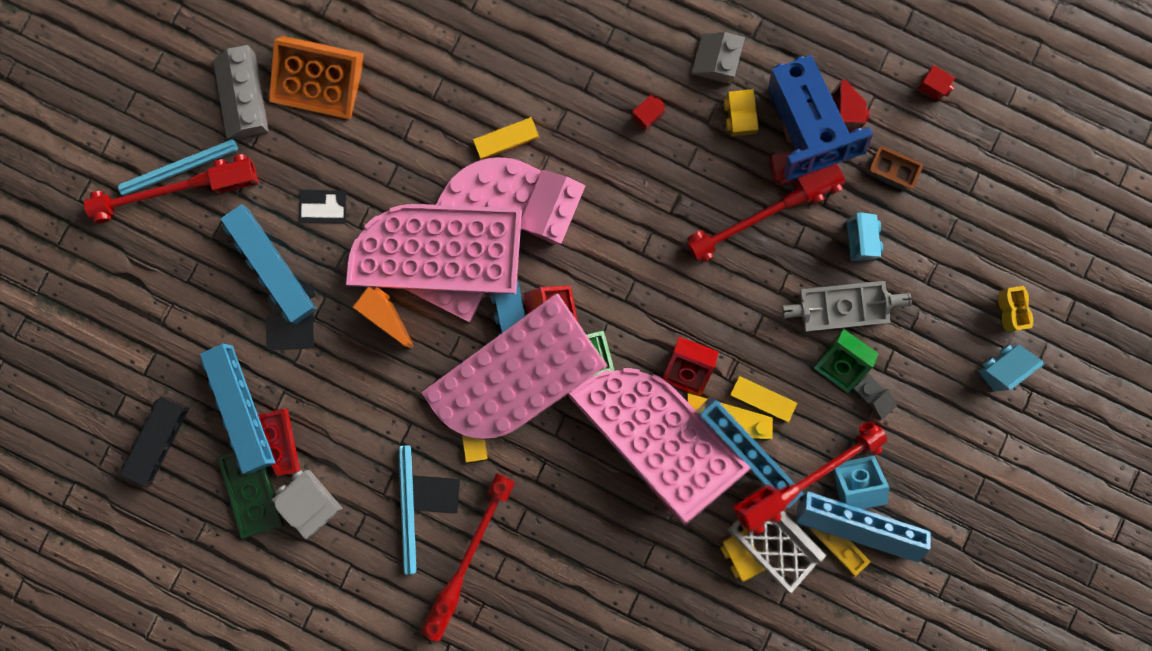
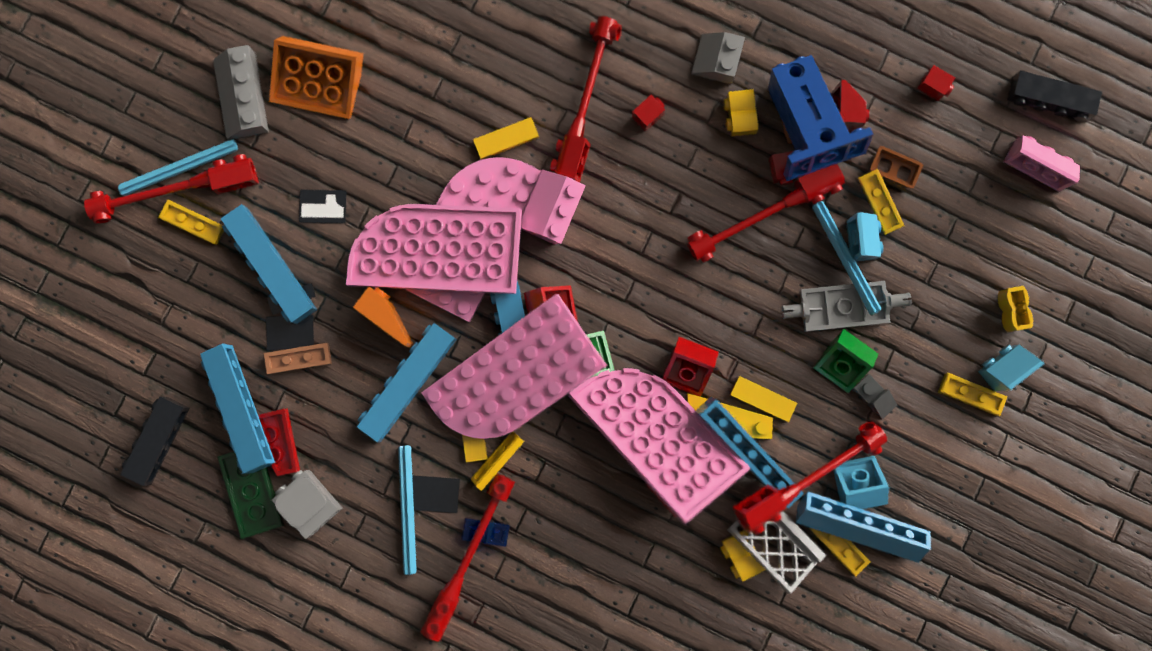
(191, 222): none -> yellow tile
(297, 358): none -> nougat plate
(406, 383): none -> dark azure brick
(494, 534): none -> clear blue slope
(496, 460): none -> yellow tile
(574, 146): none -> red bar
(846, 258): none -> medium azure axle
(881, 201): none -> yellow tile
(972, 394): none -> yellow tile
(1043, 163): none -> bright pink slope
(1054, 96): none -> black brick

